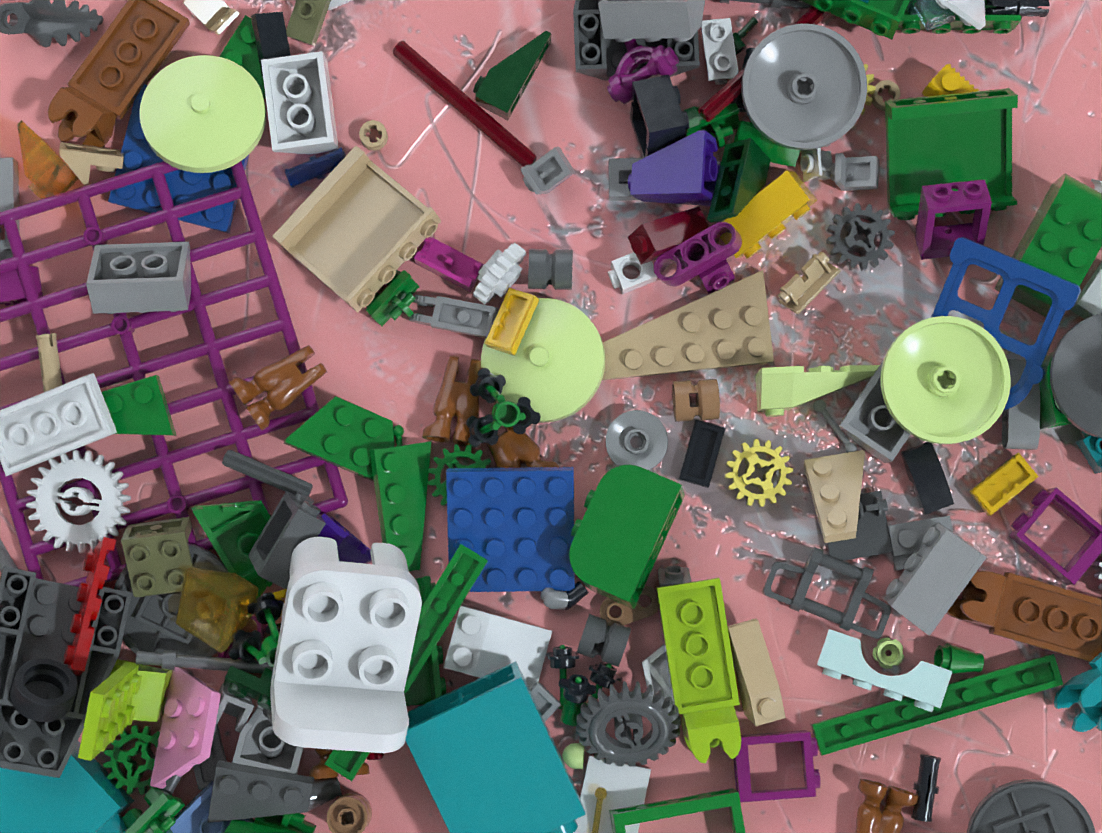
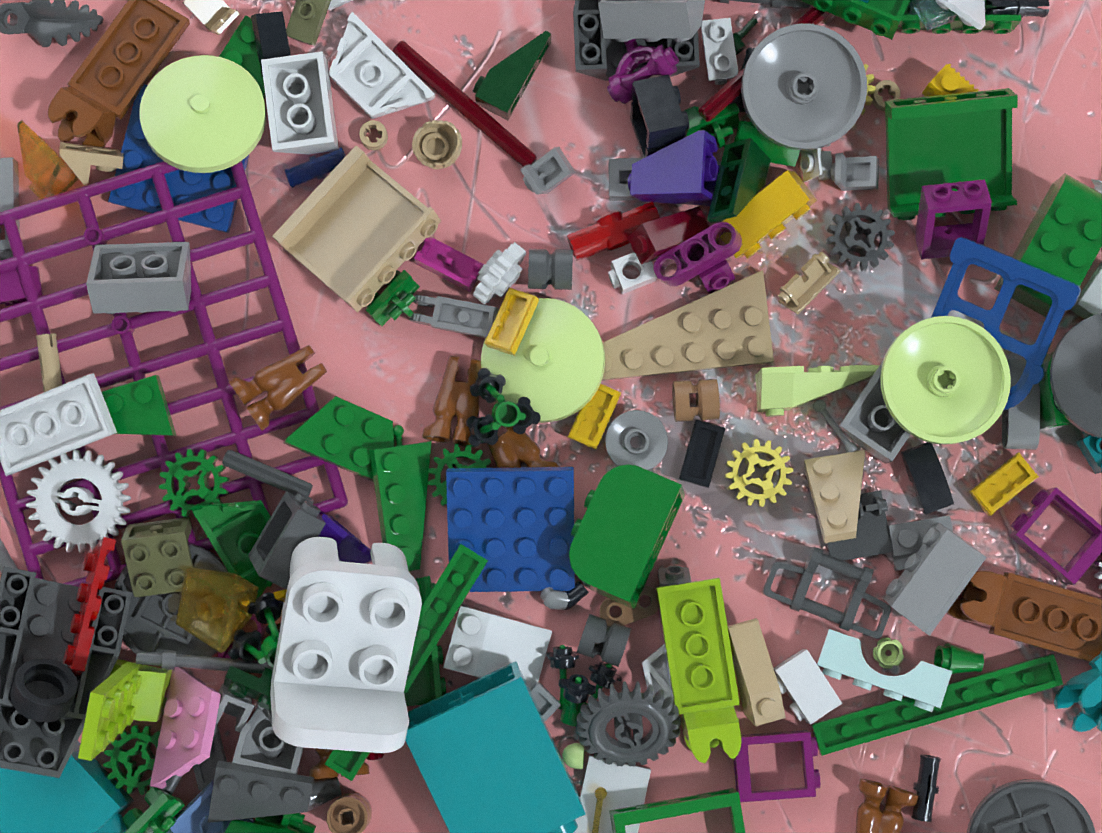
(182, 474): none -> green gear
(374, 73): none -> white wing
(437, 144): none -> tan hair
(594, 417): none -> yellow plate
(610, 231): none -> red piece
(806, 687): none -> white brick

